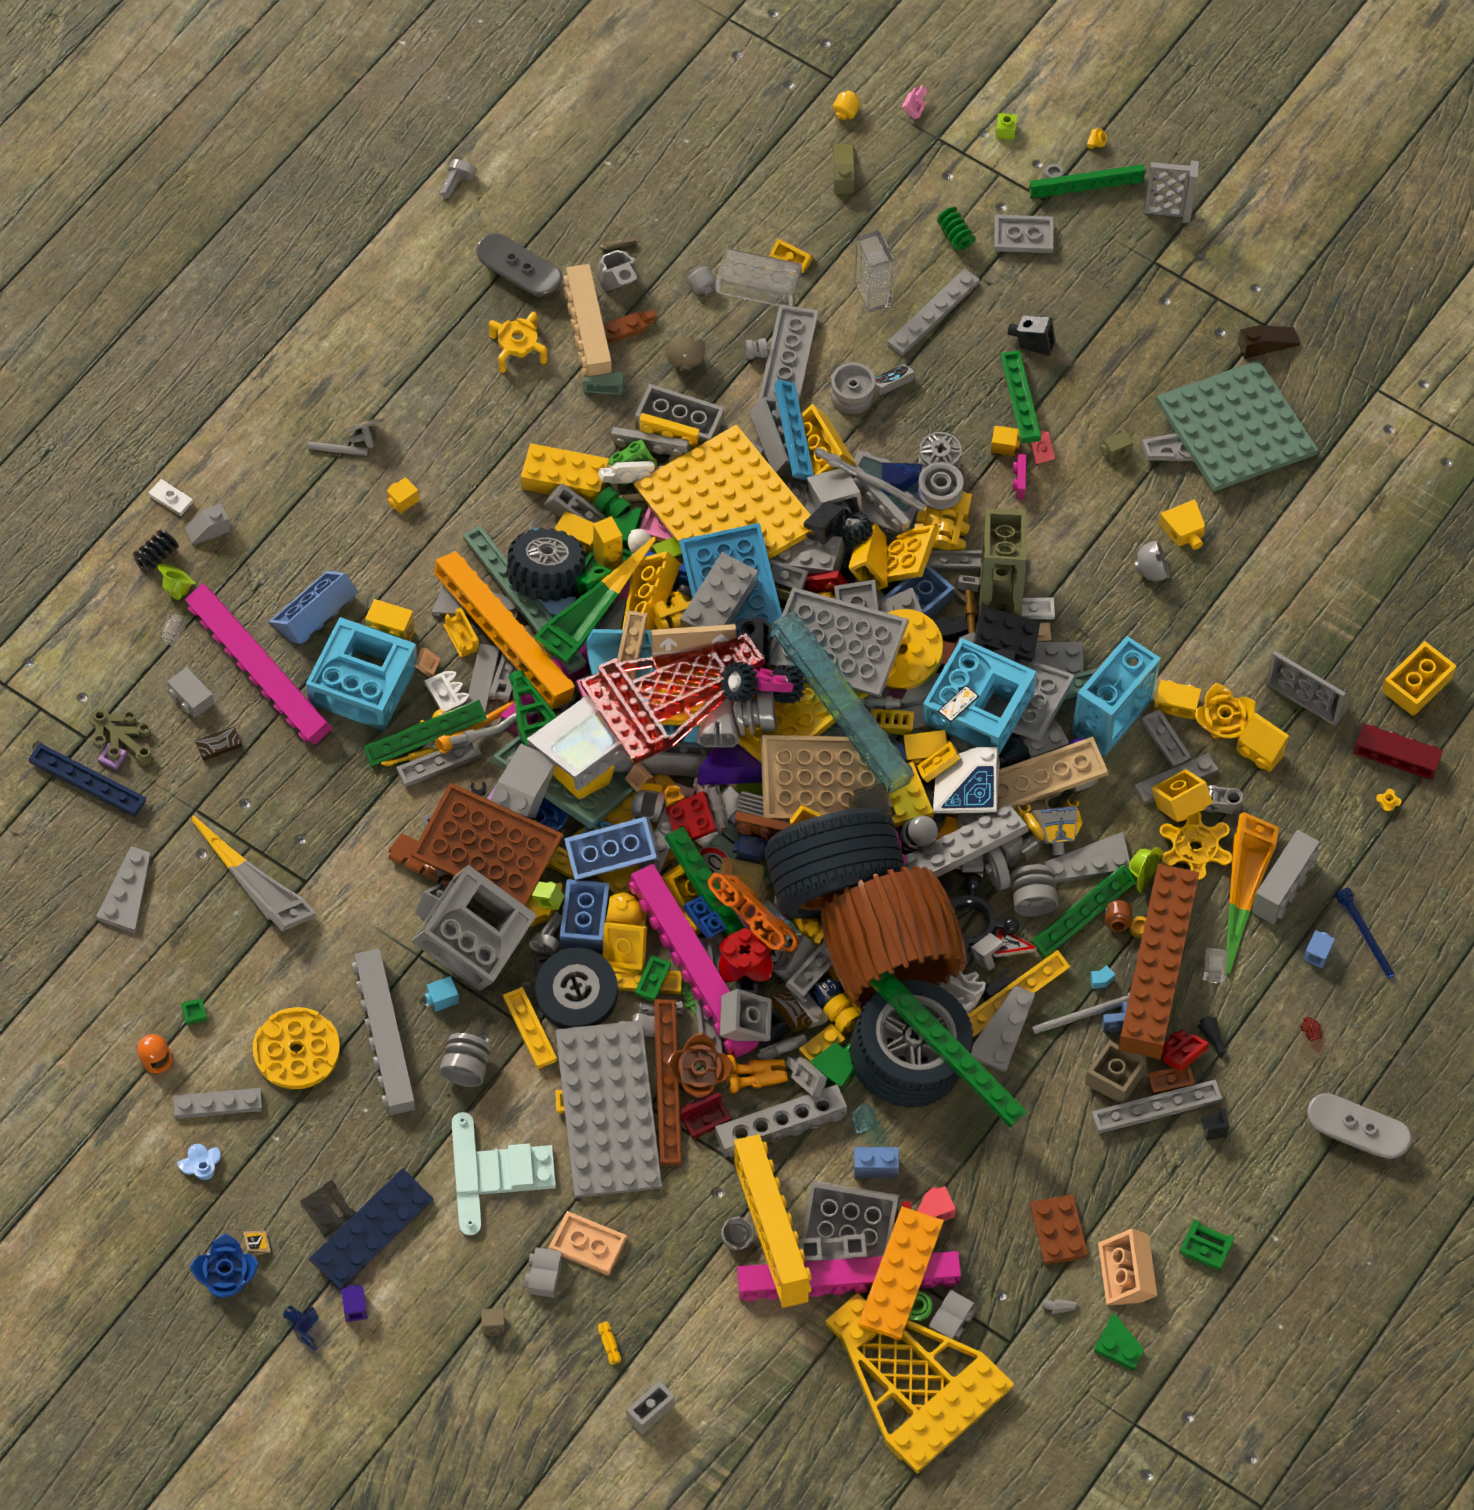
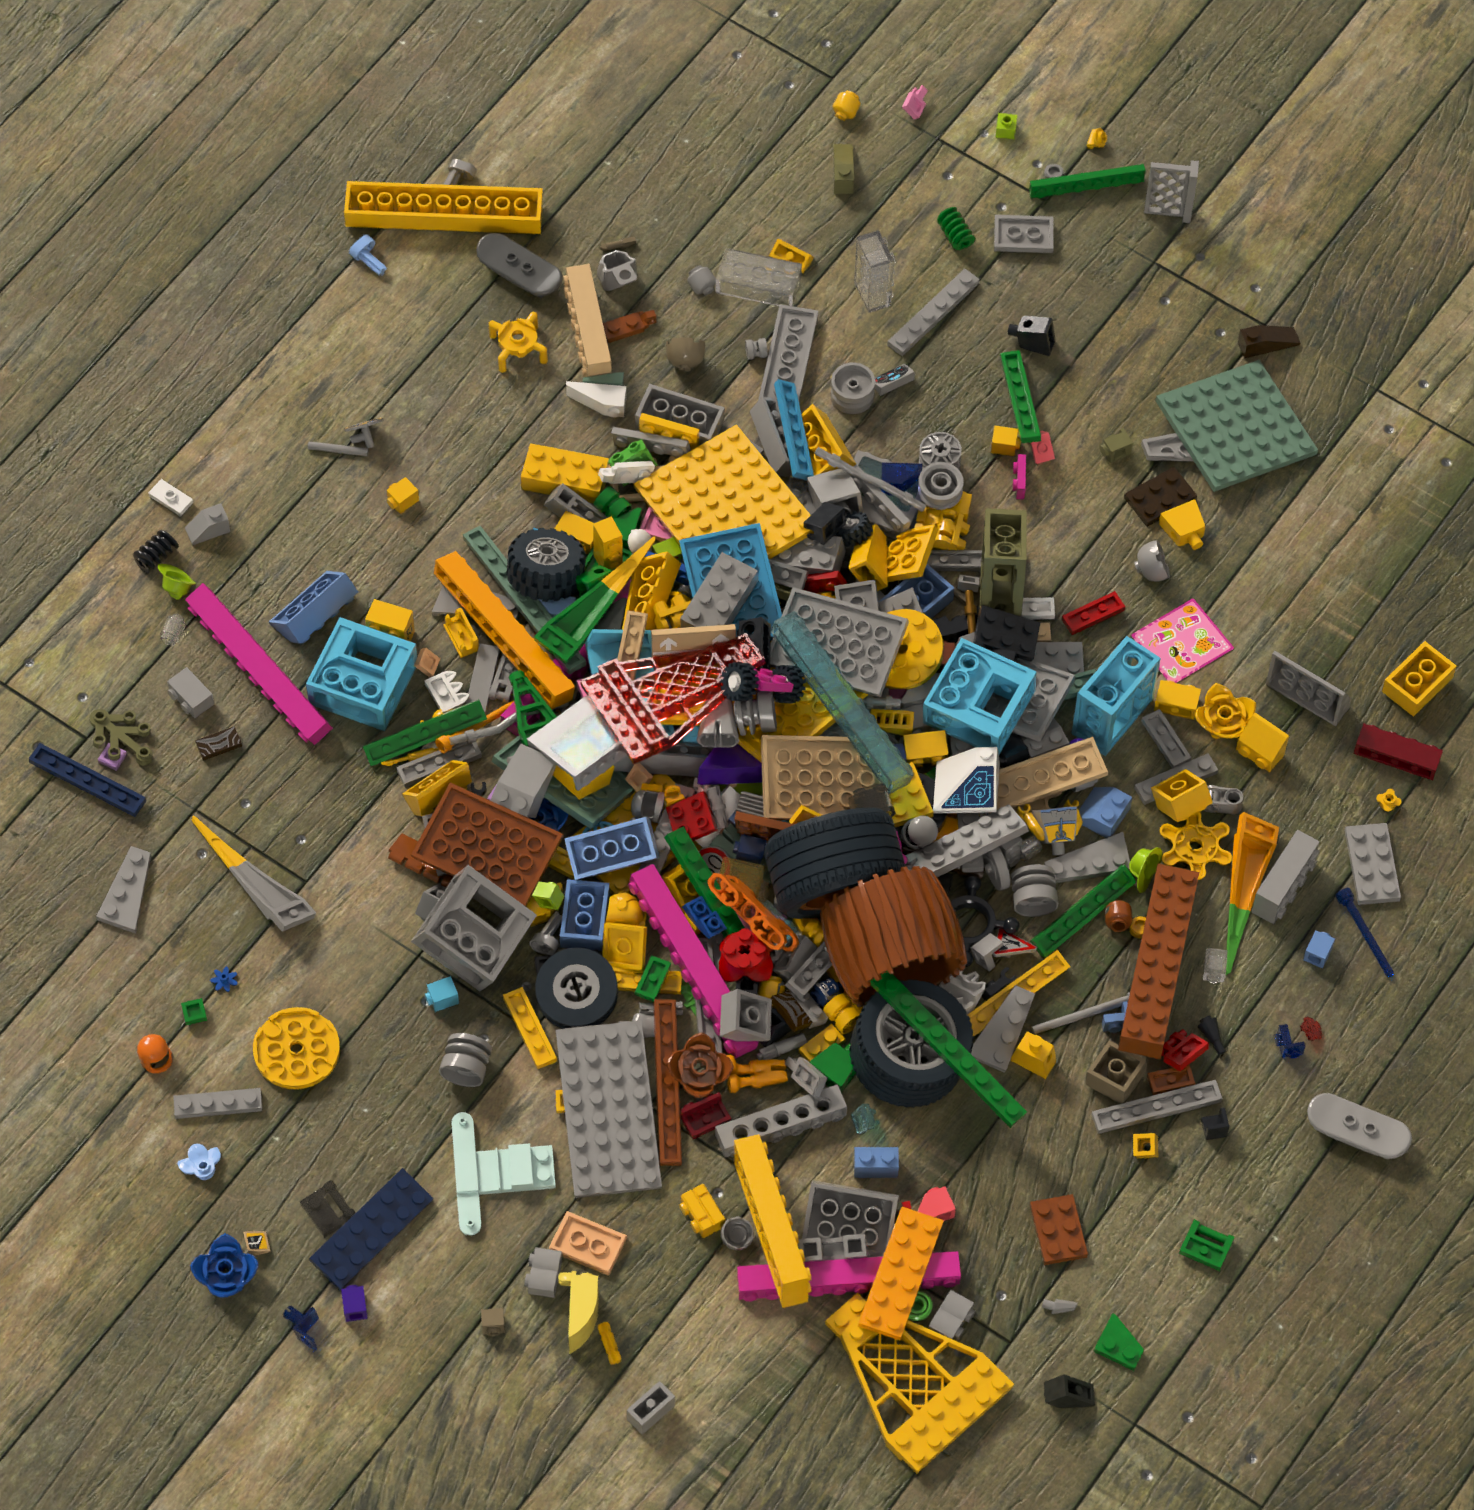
(224, 979): none -> blue plant
(361, 251): none -> light blue piece
(384, 1031): light grey brick -> none
(429, 791): none -> yellow slope
(443, 207): none -> yellow brick
(583, 1306): none -> light yellow piece
(602, 398): none -> white slope
(702, 1211): none -> yellow brick
(771, 987): none -> yellow head
(938, 762): yellow plate -> none
(958, 703): sticker -> none
(1035, 1055): none -> yellow torso
(1068, 1392): none -> pearl dark grey slope
(1093, 613): none -> red plate
(1102, 978): medium azure piece -> none
(1105, 810): none -> medium blue slope
(1127, 1268): light nougat slope -> none
(1140, 1141): none -> yellow plate
(1159, 495): none -> dark brown plate
(1183, 641): none -> sticker
(1286, 1046): none -> clear blue bracket
(1372, 863): none -> light grey plate

